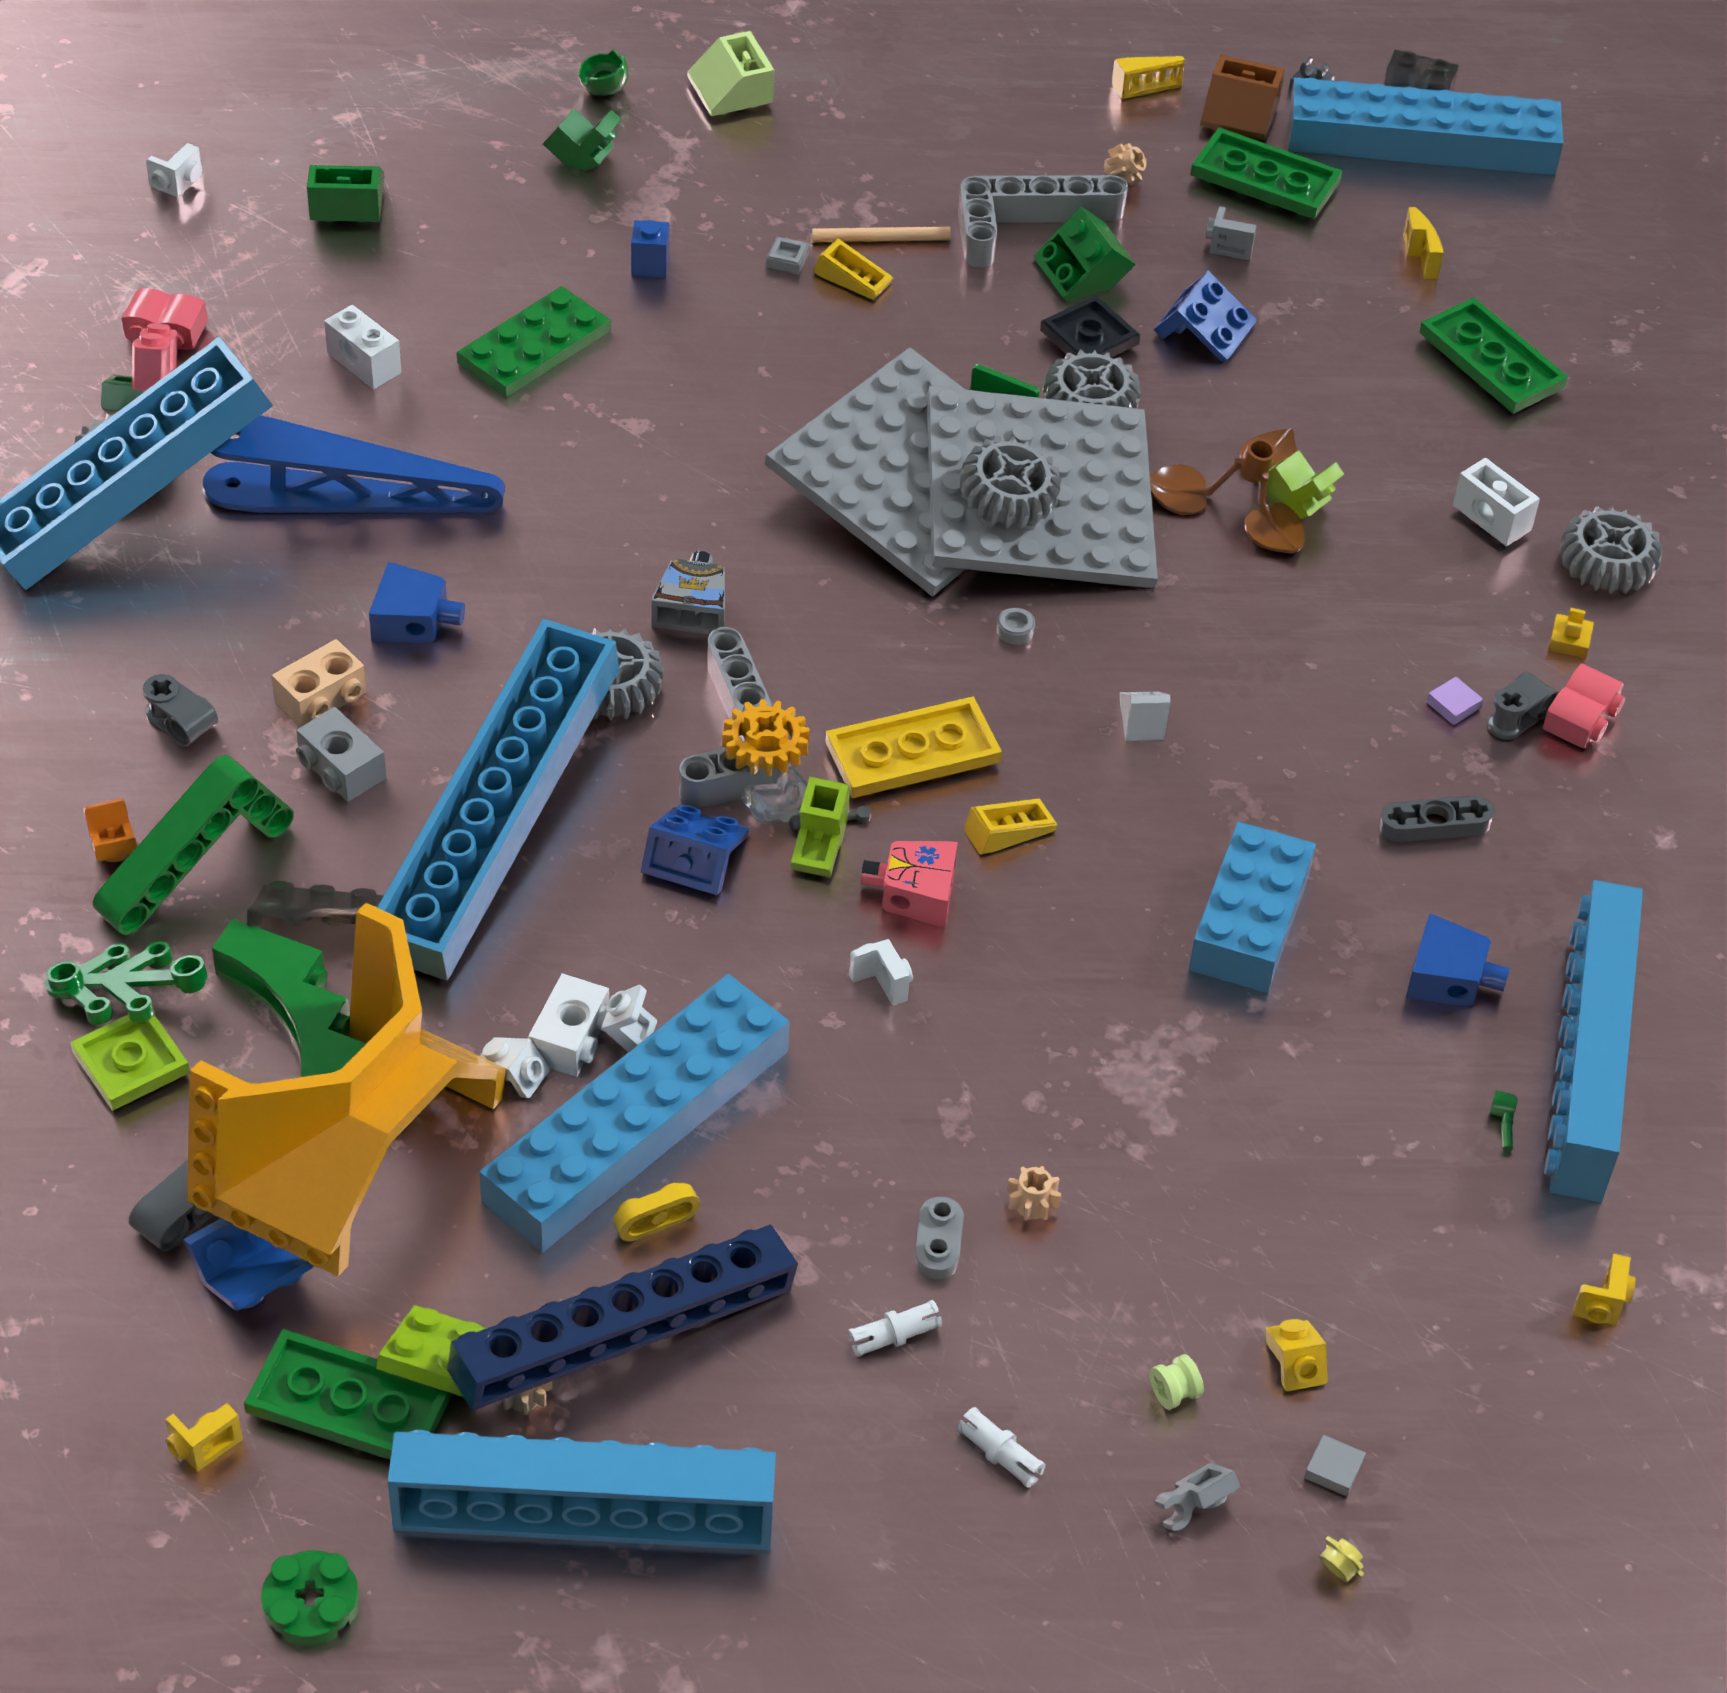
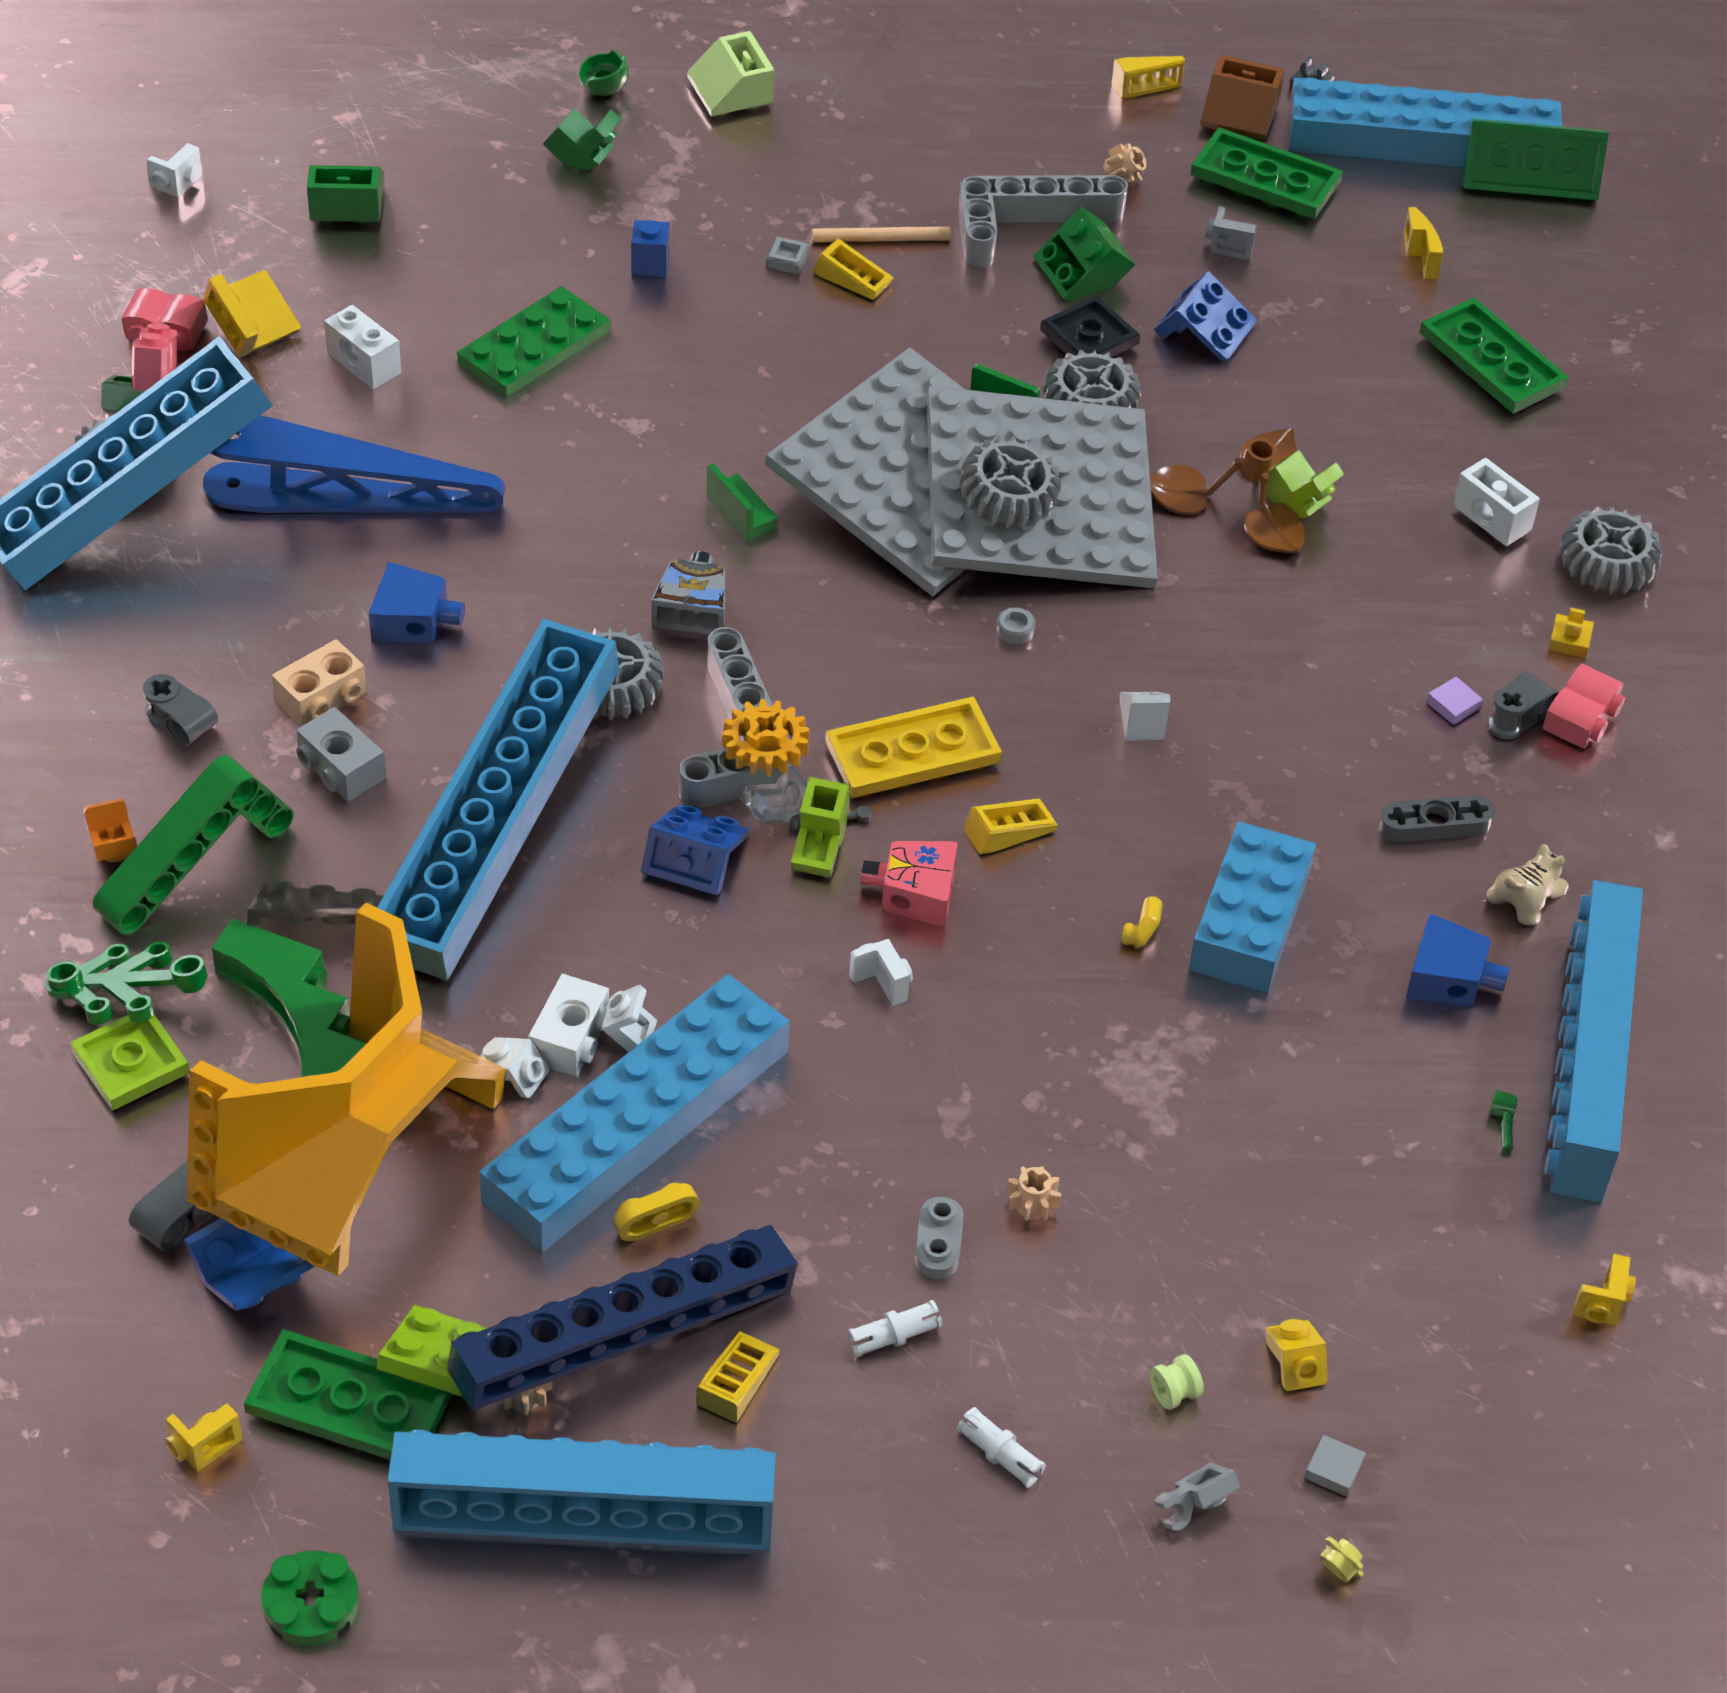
(250, 311): none -> yellow bracket
(731, 1404): none -> yellow slope
(739, 504): none -> green panel
(1148, 923): none -> yellow arm
(1421, 72): clear smoke brick -> none
(1530, 885): none -> tan animal
(1535, 159): none -> green plate

